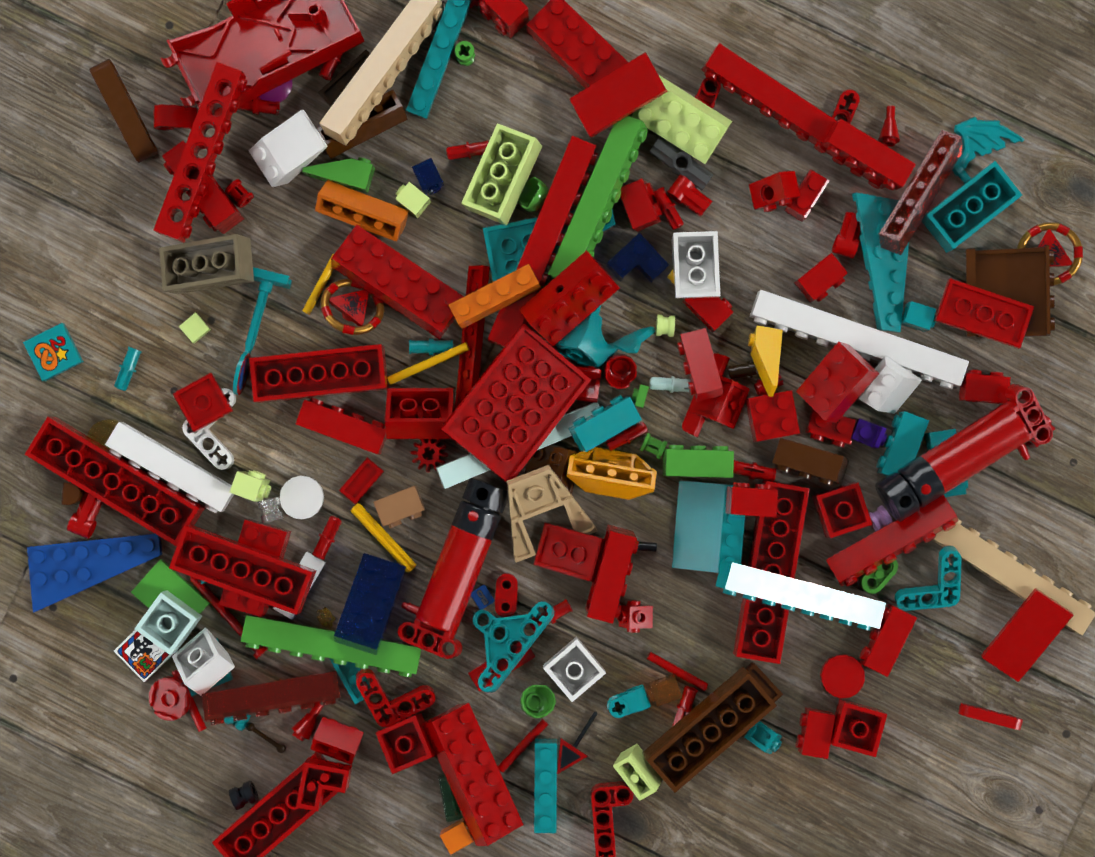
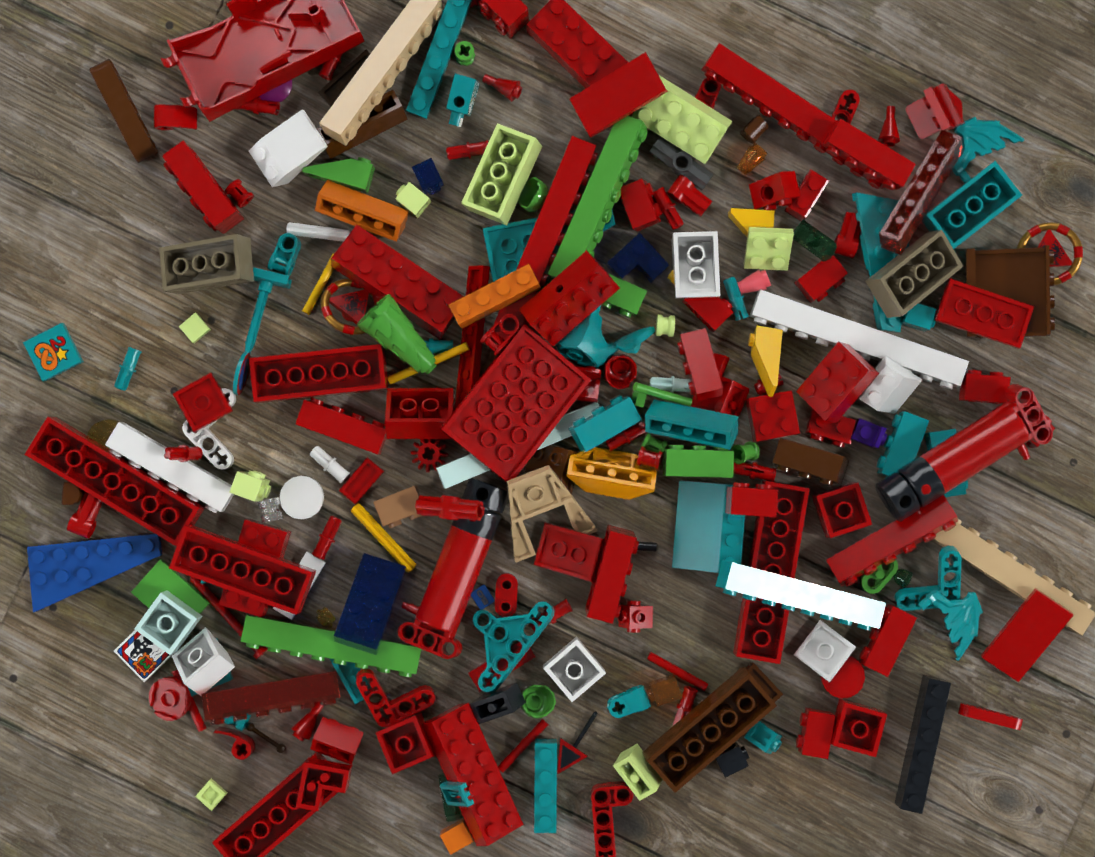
(183, 453): none -> red axle
(211, 794): none -> yellowish green tile
(221, 77): red brick -> none
(241, 738): none -> red panel
(243, 795): black wheel -> none
(284, 256): none -> teal piece
(317, 231): none -> white axle
(329, 464): none -> white axle
(396, 332): none -> bright green cone
(450, 508): none -> red piece
(456, 789): none -> teal tile
(461, 88): none -> teal torso
(497, 704): none -> black brick
(499, 334): none -> red piece
(509, 88): none -> red cone
(626, 299): none -> bright green brick
(650, 458): none -> red bush
(659, 393): none -> bright green bar
(691, 424): none -> teal brick
(733, 759): none -> black brick
(735, 298): none -> teal axle
(742, 370): dark brown pin -> none
(745, 452): none -> bright green bush
(751, 159): none -> clear orange cone
(751, 218): none -> yellow slope
(754, 129): none -> reddish brown brick
(754, 282): none -> coral cone
(768, 248): none -> yellowish green plate
(814, 241): none -> clear green brick
(824, 651): none -> white tile
(880, 518): lavender wheel -> none
(902, 577): none -> clear green hinge
(914, 274): none -> dark tan brick
(922, 744): none -> black brick
(935, 111): none -> red piece
(961, 617): none -> teal animal

